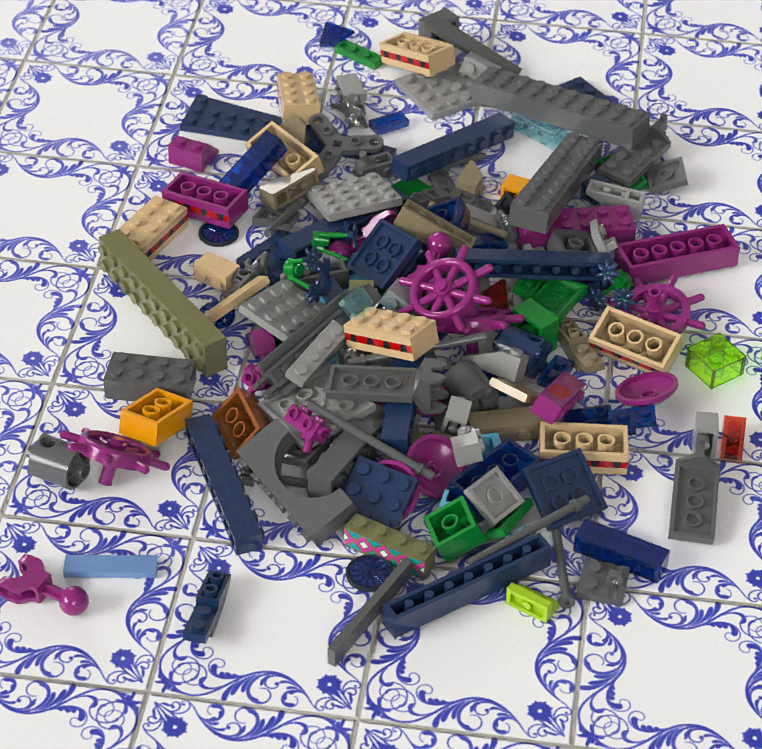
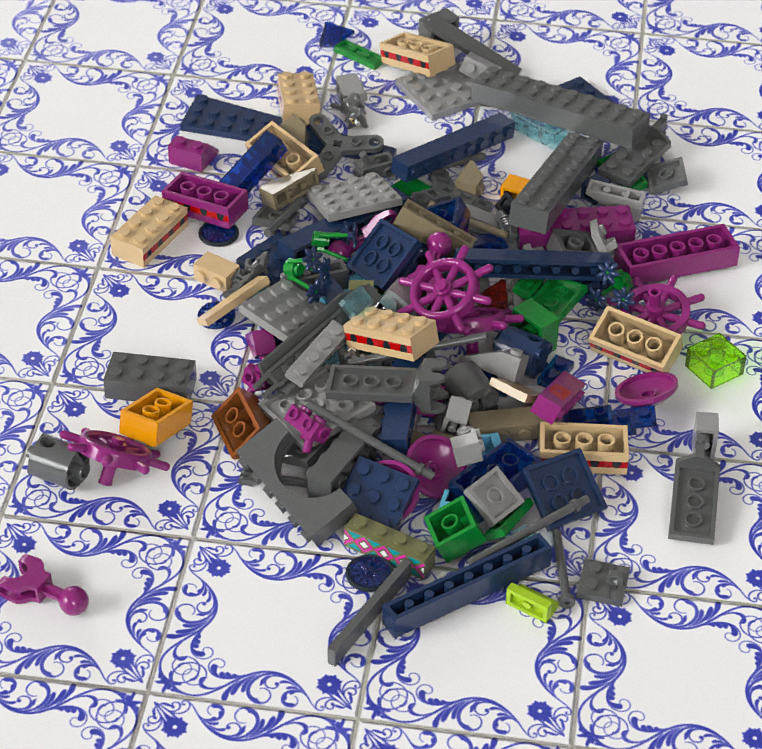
(110, 566): medium blue tile -> none
(163, 303): olive brick -> none
(208, 607): dark blue slope -> none
(223, 484): dark blue brick -> none
(388, 123): clear blue plate -> none
(576, 347): dark tan slope -> none
(621, 549): clear blue brick -> none
(732, 437): clear red slope -> none

